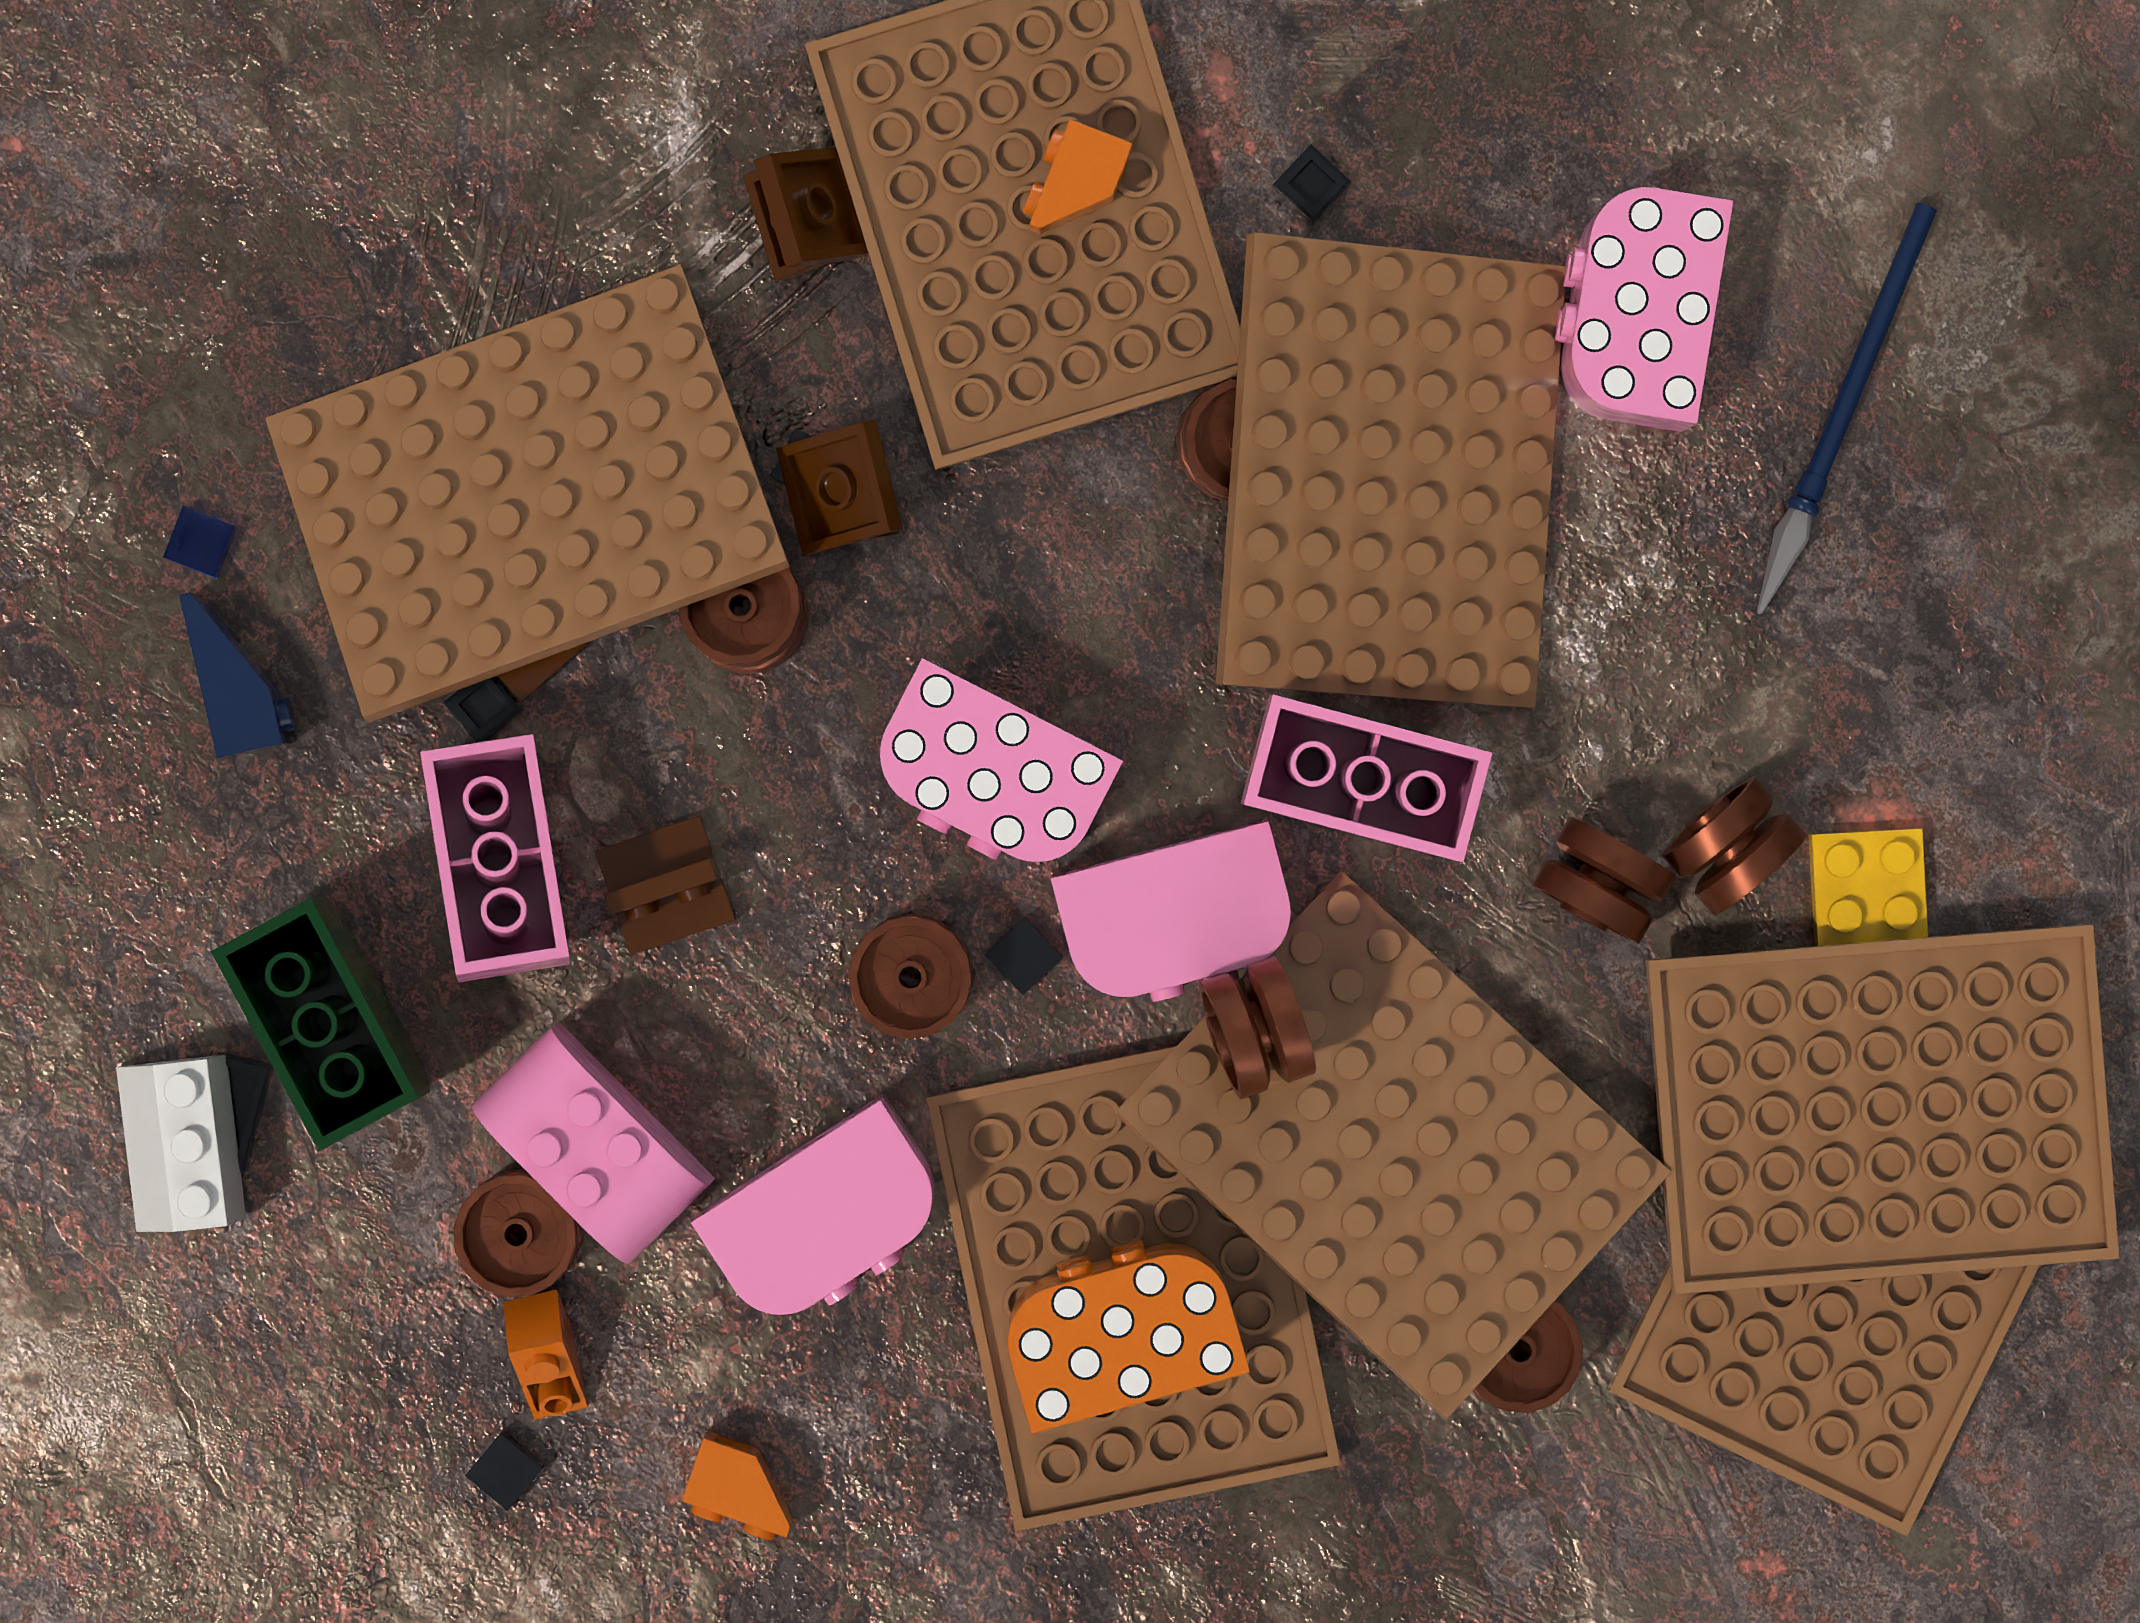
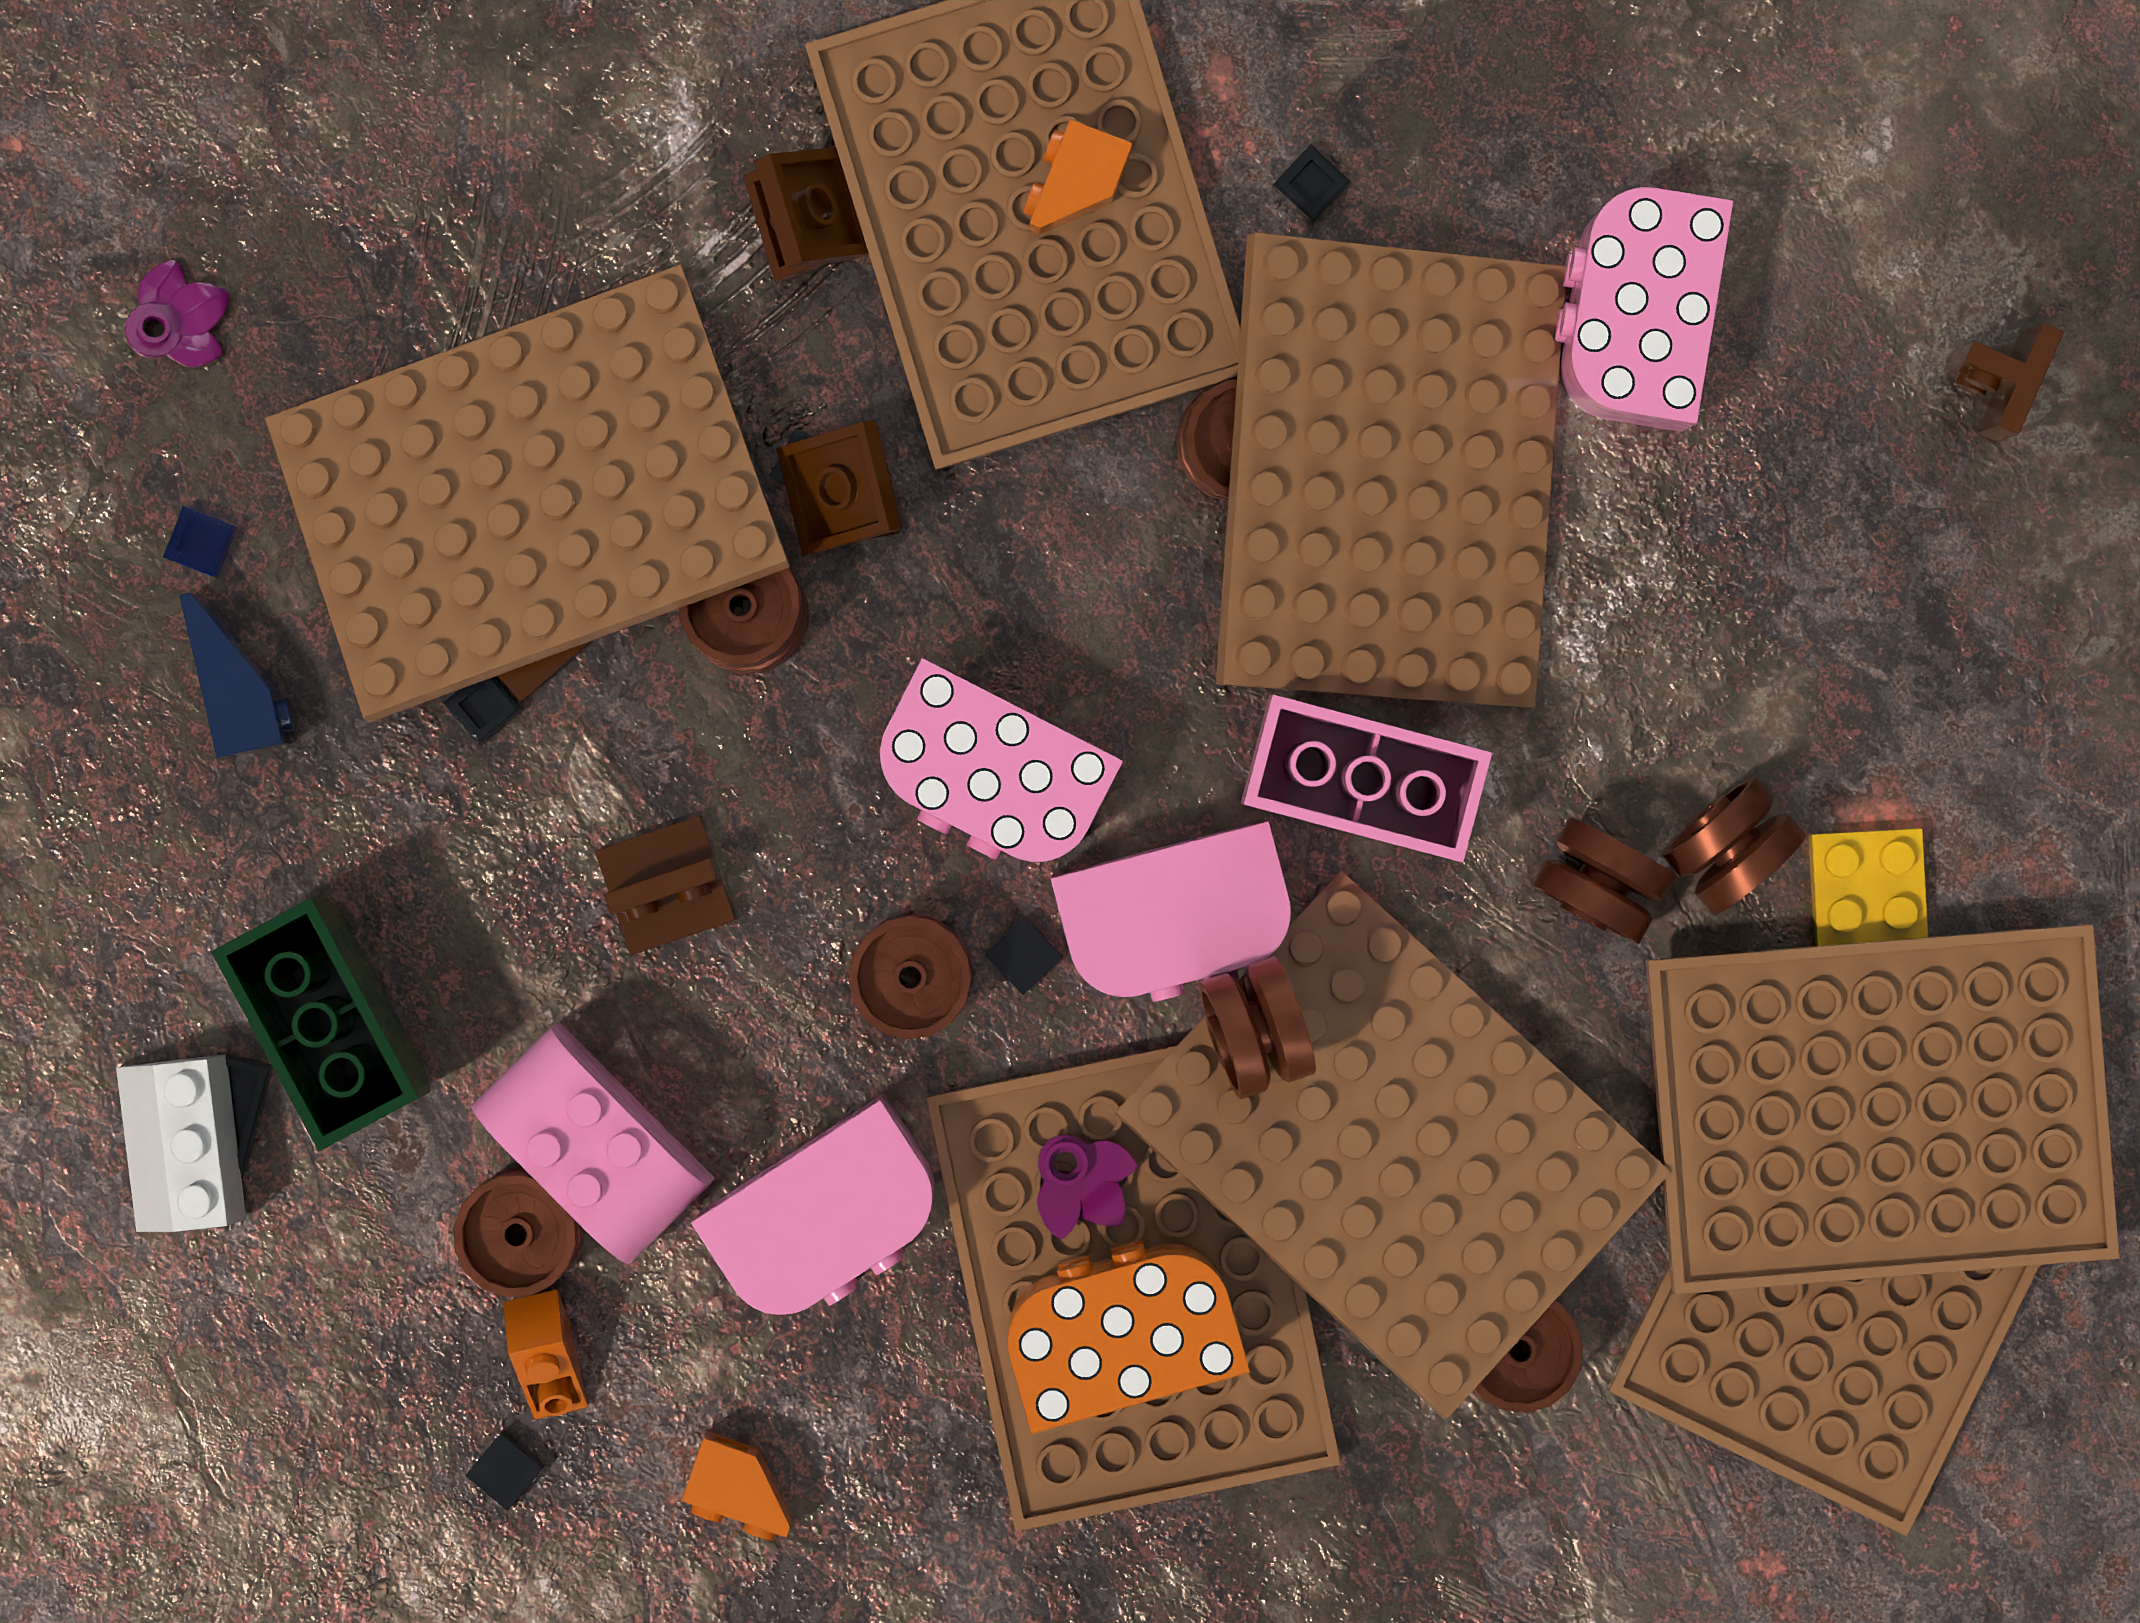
(183, 311): none -> magenta plate
(495, 858): bright pink brick -> none
(1086, 1190): none -> magenta plate
(1794, 528): dark blue piece -> none
(2010, 378): none -> reddish brown bracket

